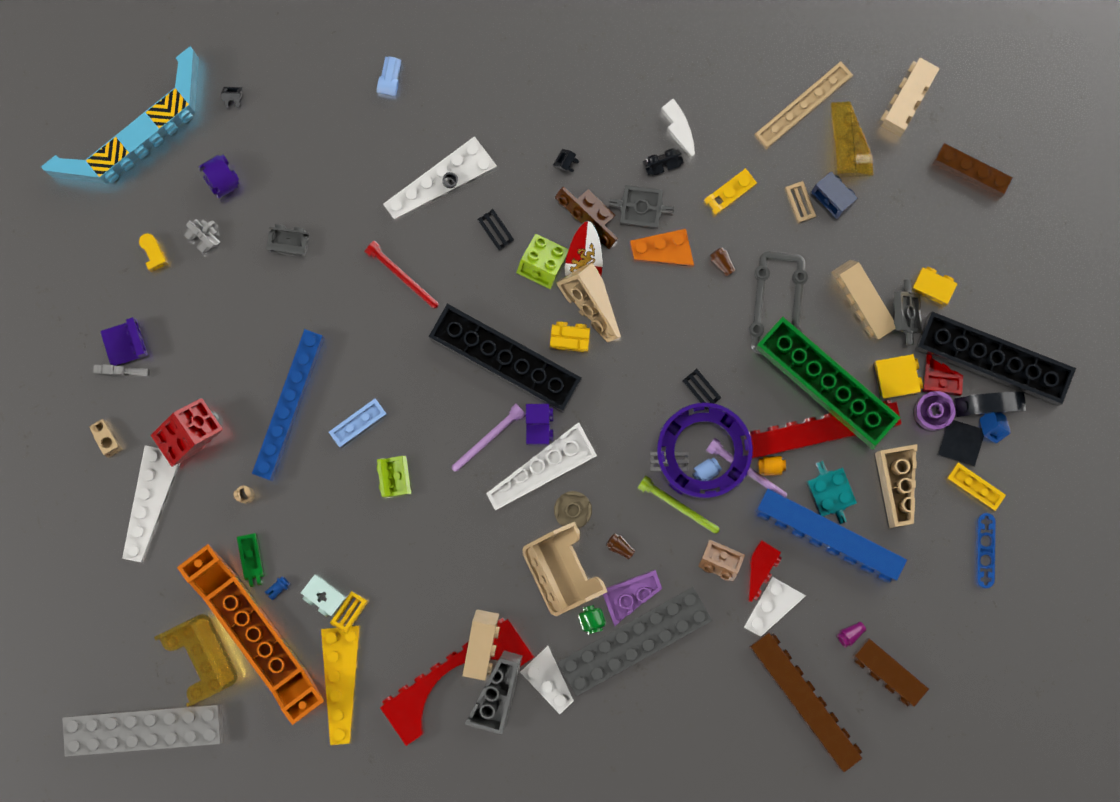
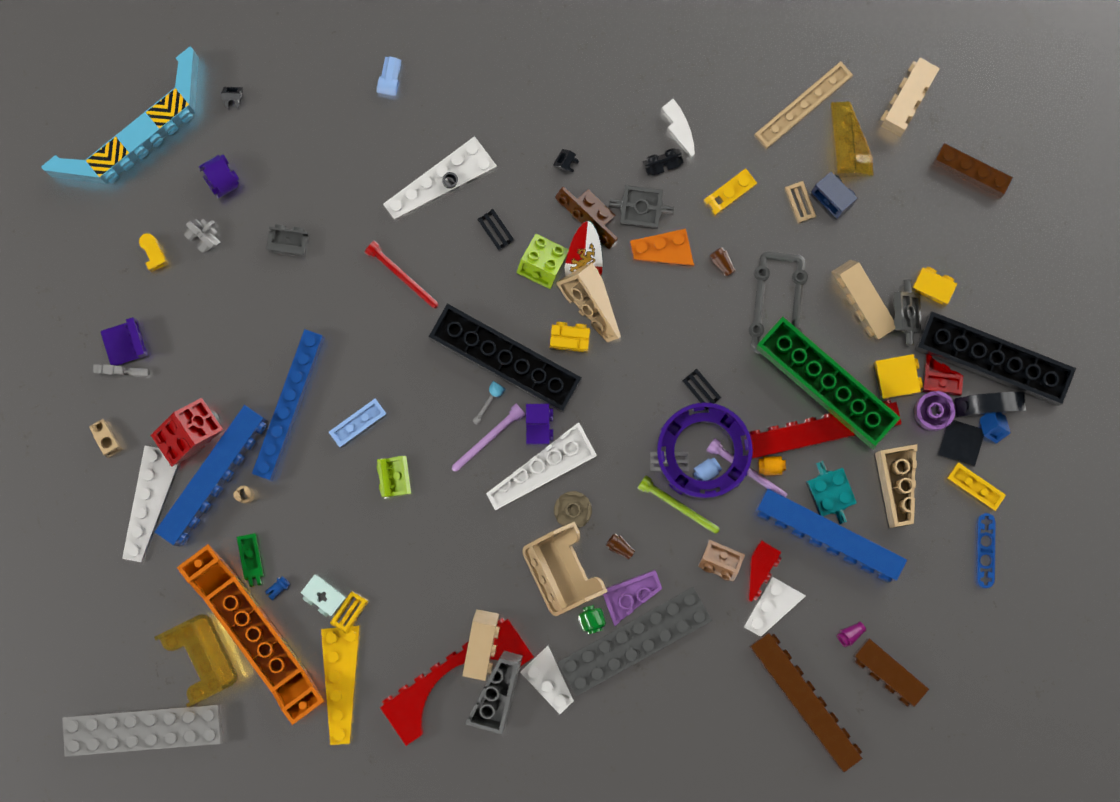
(211, 476): none -> blue brick
(495, 390): none -> hinge

